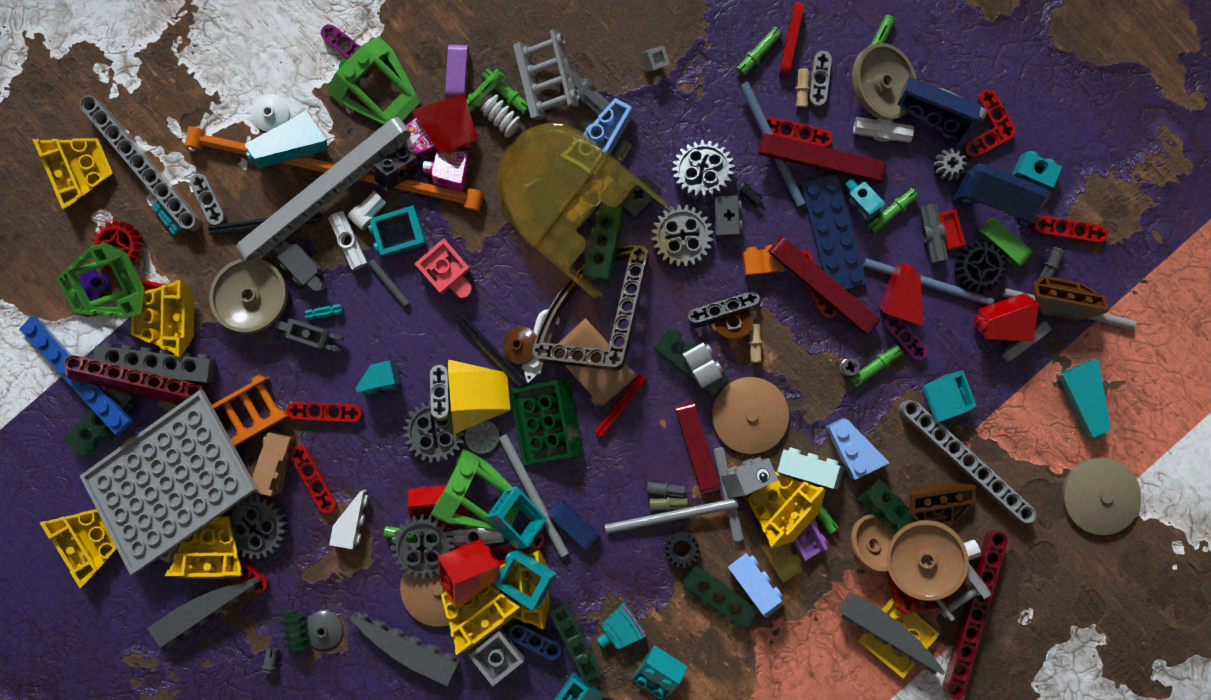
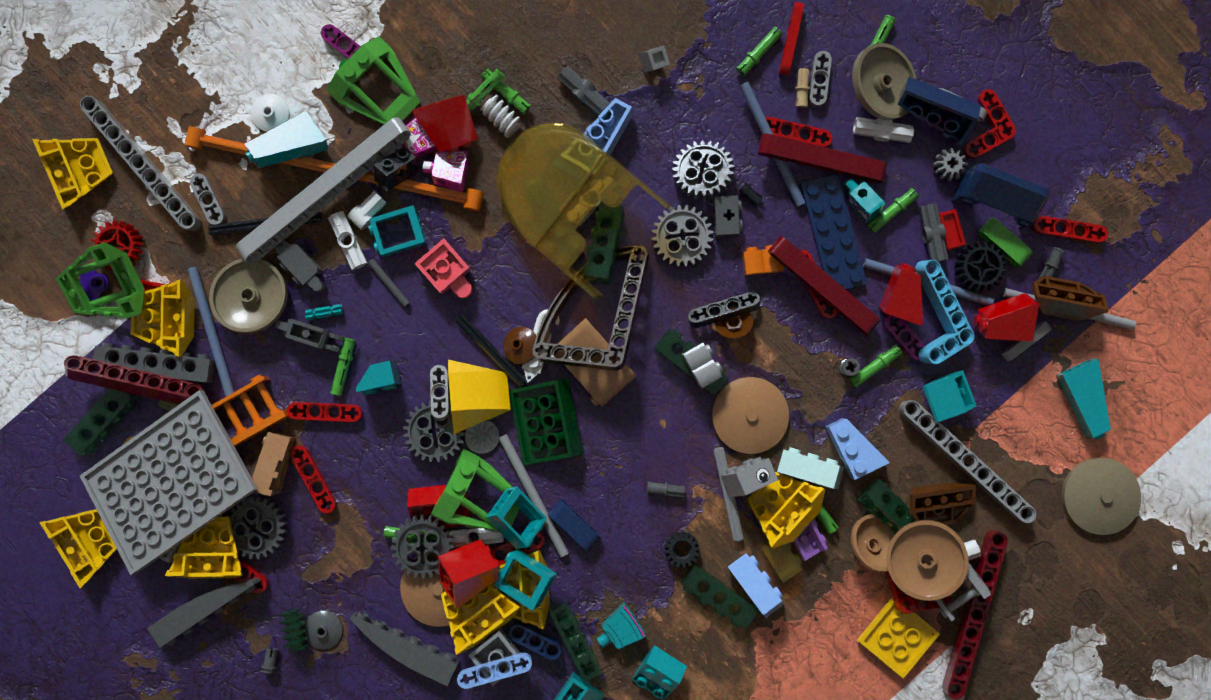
(93, 395): blue plate -> none
(167, 219): teal axle -> none
(211, 331): none -> sand blue piece
(343, 366): none -> bright green pin
(346, 529): white slope -> none
(457, 70): medium lavender beam -> none
(496, 674): none -> light blue beam
(529, 71): light grey fence -> none
(621, 405): red axle -> none
(622, 151): olive axle -> none
(635, 207): black brick -> none
(668, 503): olive axle -> none
(671, 516): light grey piece -> none
(697, 447): dark red beam -> none
(755, 344): tan axle -> none
(887, 629): dark grey slope -> none
(944, 313): none -> medium azure beam
(1048, 169): teal brick -> none

